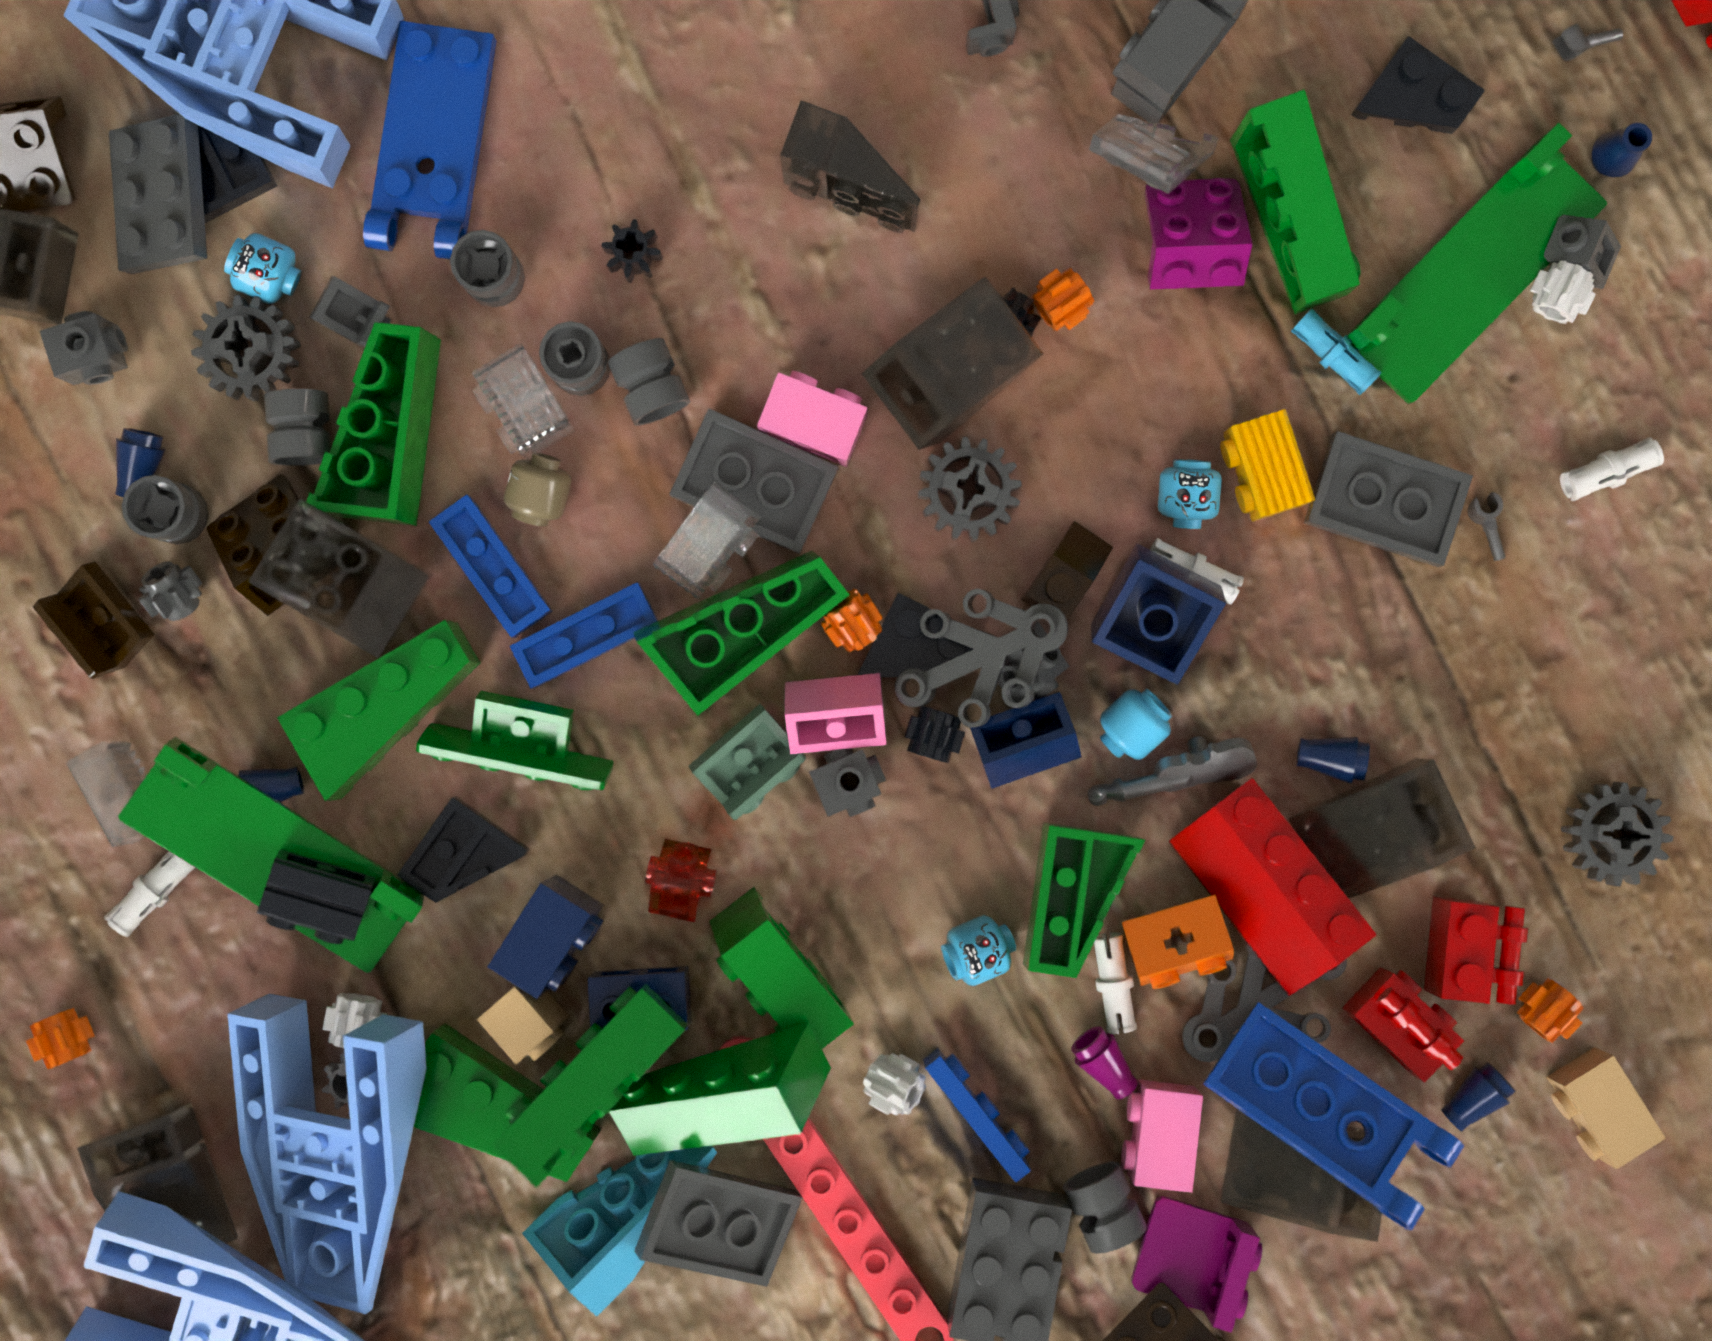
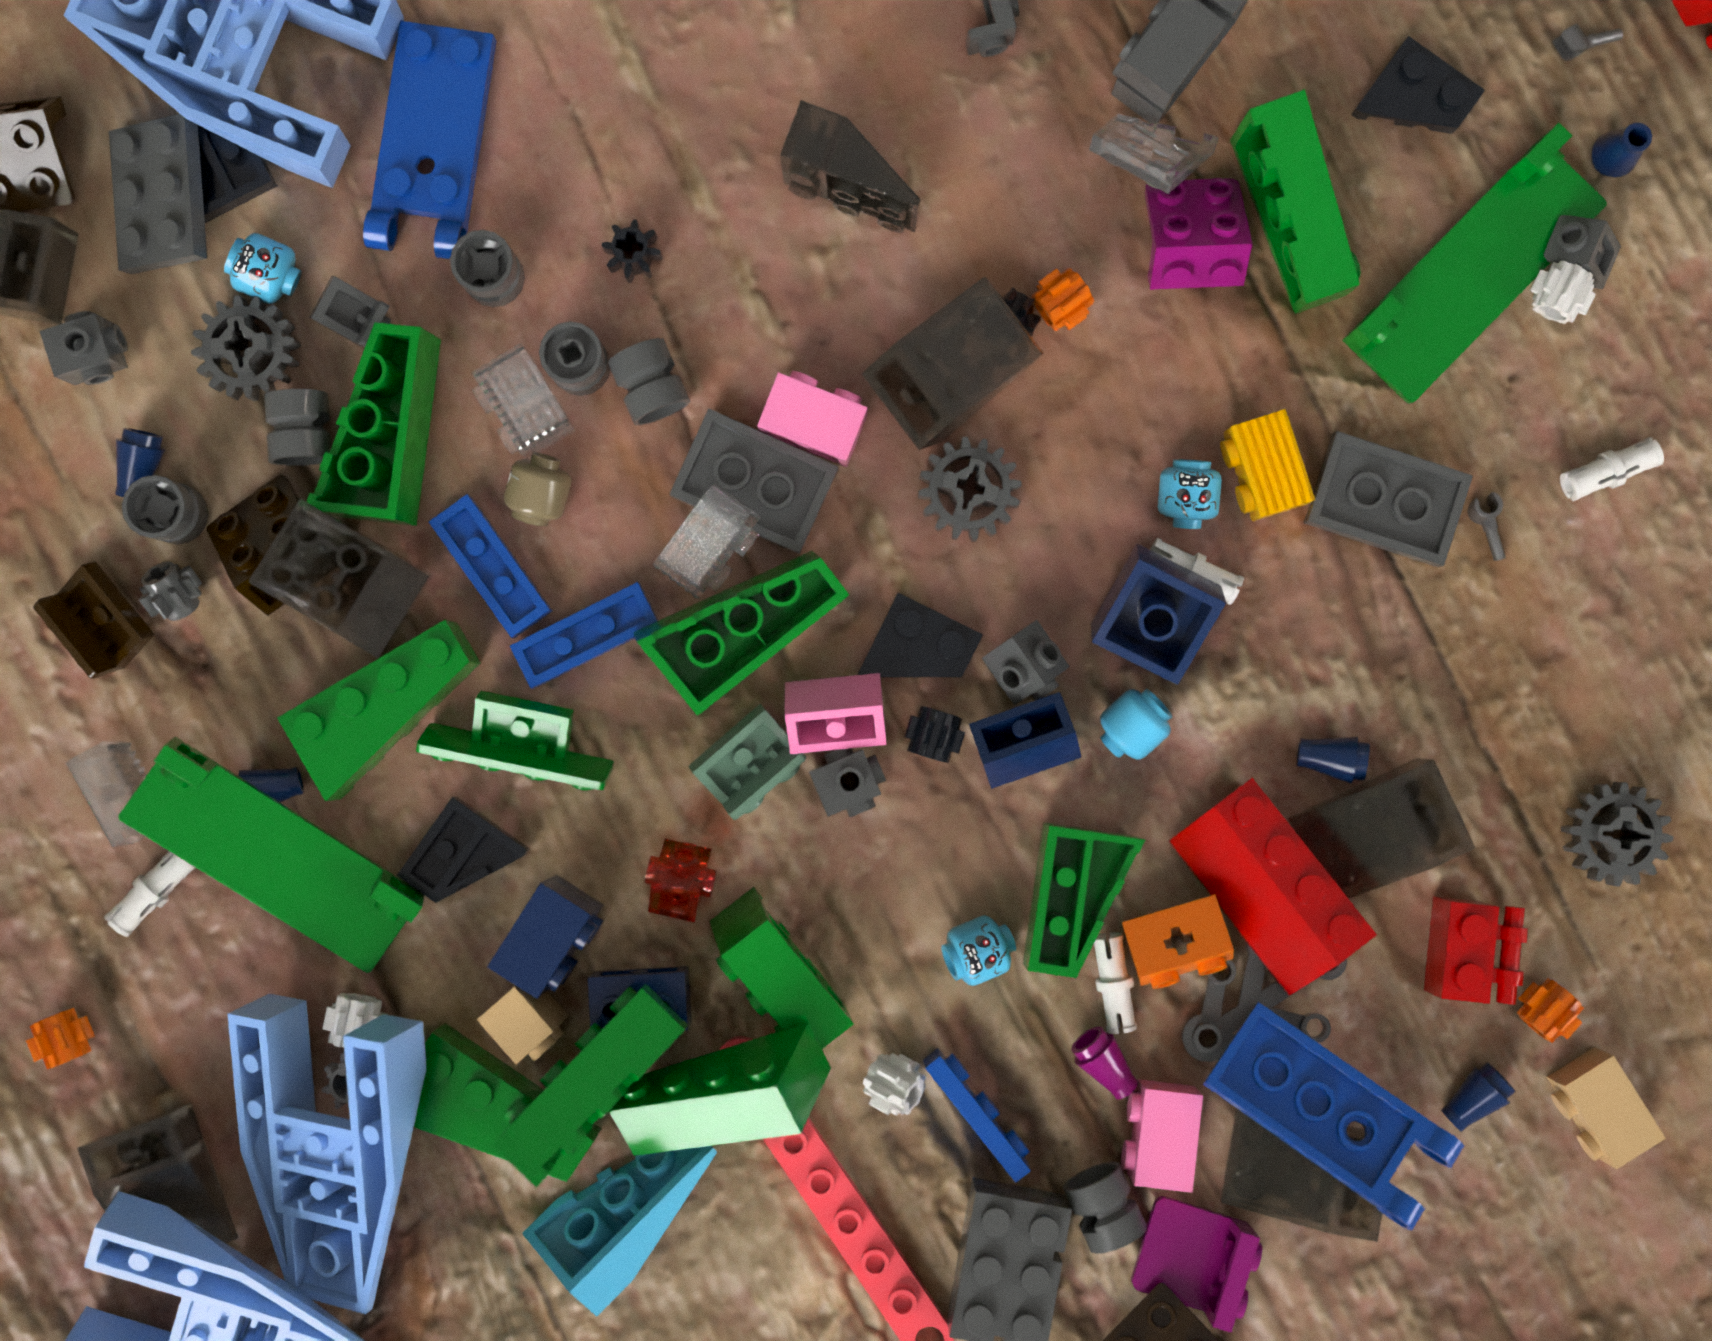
(315, 897): black brick -> none
(717, 1223): dark grey plate -> none
(853, 622): orange gear -> none
(988, 654): dark grey plant -> none
(1069, 570): dark brown slope -> none
(1203, 764): flat silver piece -> none
(1336, 352): medium azure pin -> none
(1405, 1025): red brick -> none

